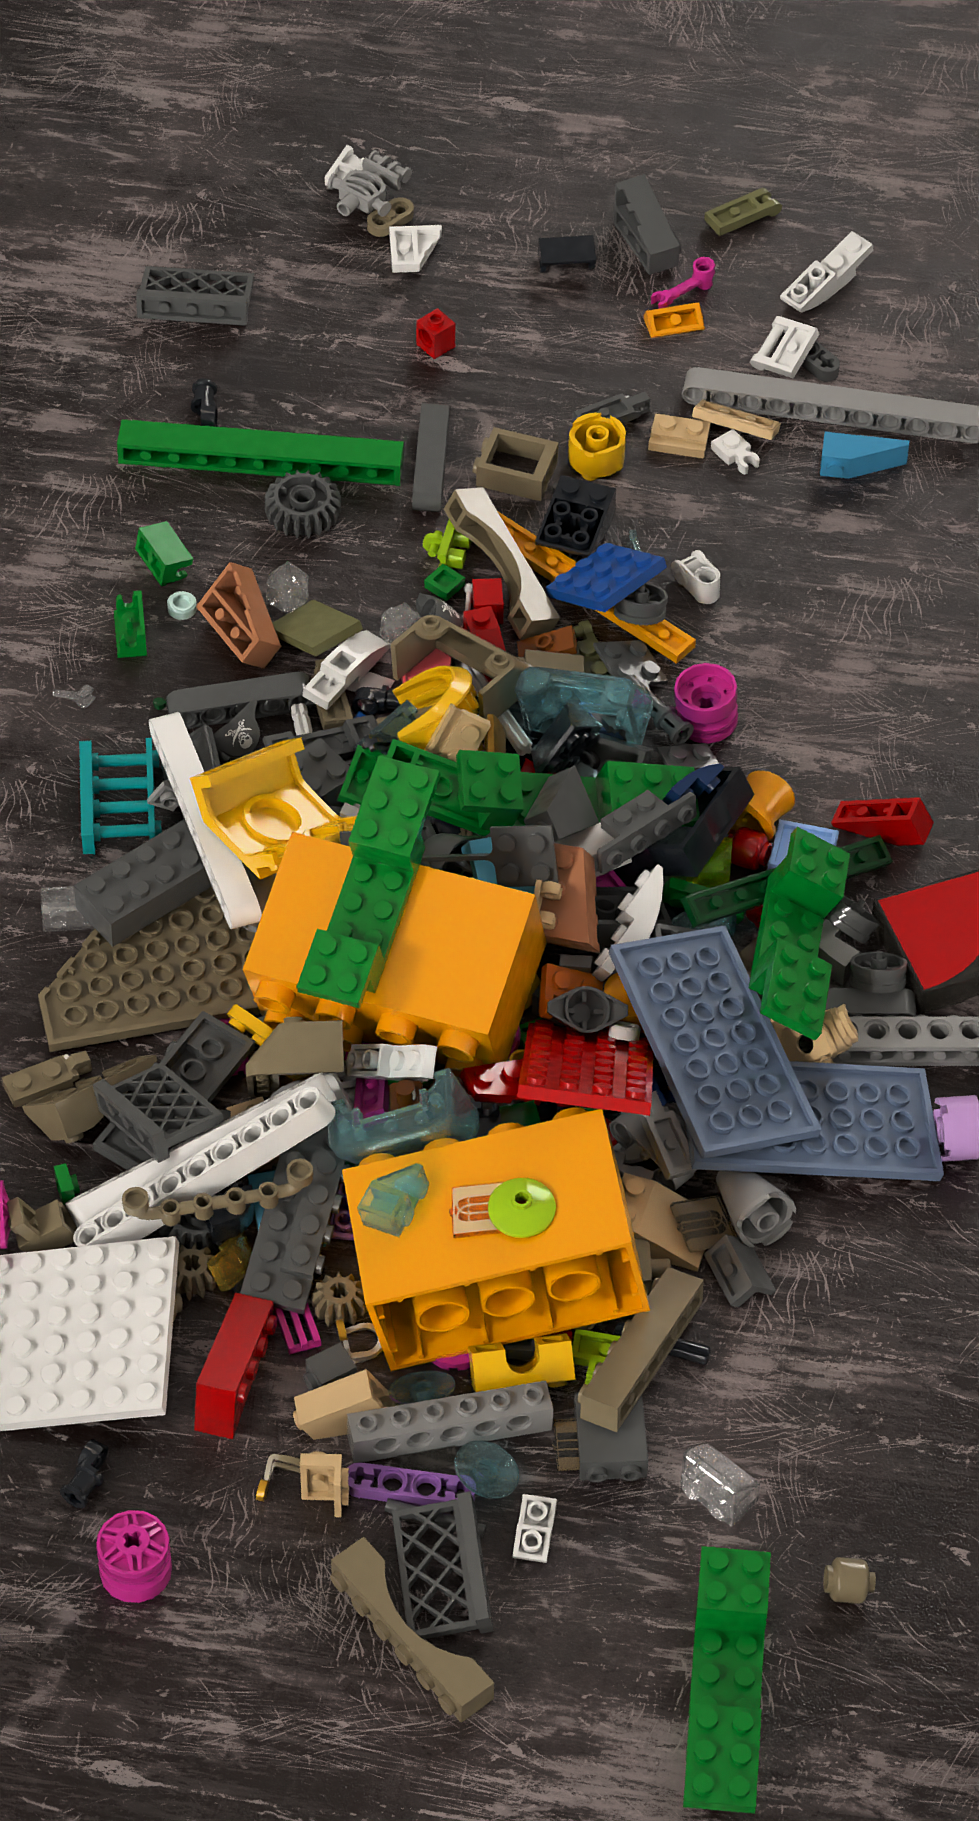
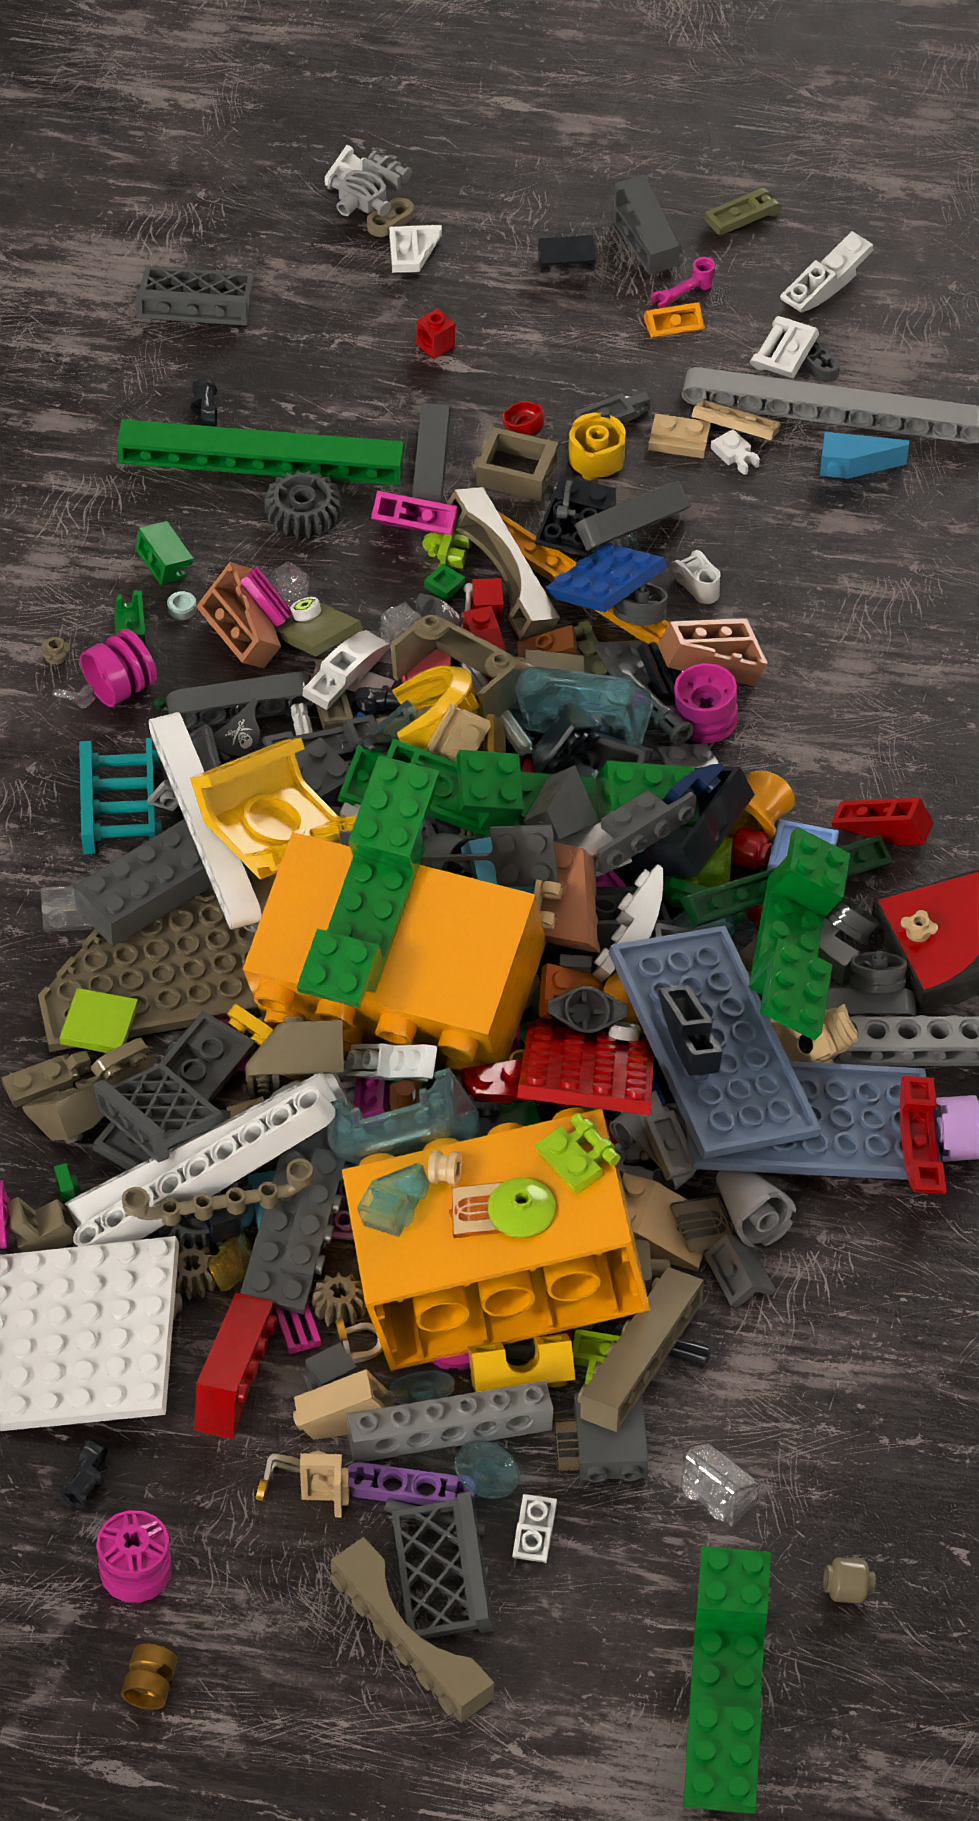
(55, 650): none -> dark tan plate
(98, 1021): none -> lime tile
(113, 1062): none -> dark tan plate
(118, 667): none -> dark pink wheel
(149, 1676): none -> pearl gold wheel
(266, 597): none -> dark pink tile
(306, 609): none -> white tile
(414, 513): none -> dark pink slope
(445, 1168): none -> tan wheel
(524, 418): none -> red hair
(562, 511): none -> dark grey piece
(569, 1159): none -> lime plate
(632, 515): none -> dark grey beam
(658, 672): none -> black tile
(690, 1030): none -> black slope
(718, 642): none -> nougat wedge
(919, 933): none -> tan plate
(919, 1136): none -> red slope

